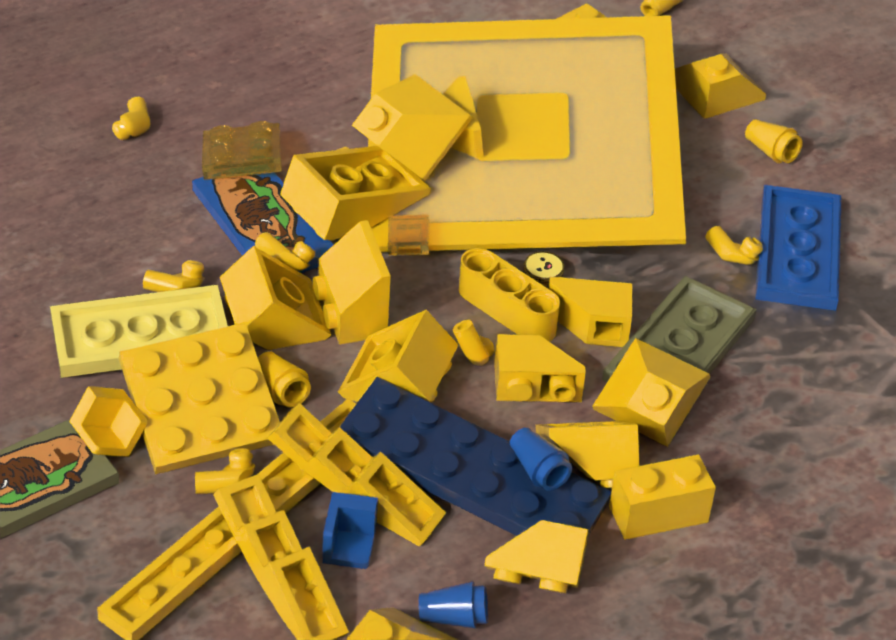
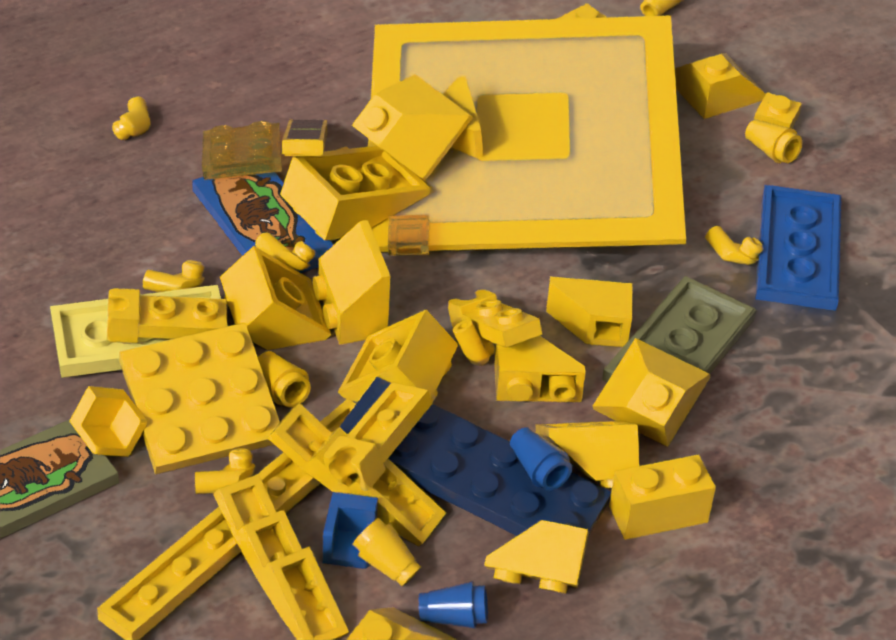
(160, 316): none -> yellow plate
(304, 138): none -> tile
(376, 435): none -> yellow plate
(386, 552): none -> yellow cone
(494, 319): none -> yellow plate
(508, 294): yellow beam -> none
(542, 266): light yellow tile -> none
(778, 110): none -> yellow plate

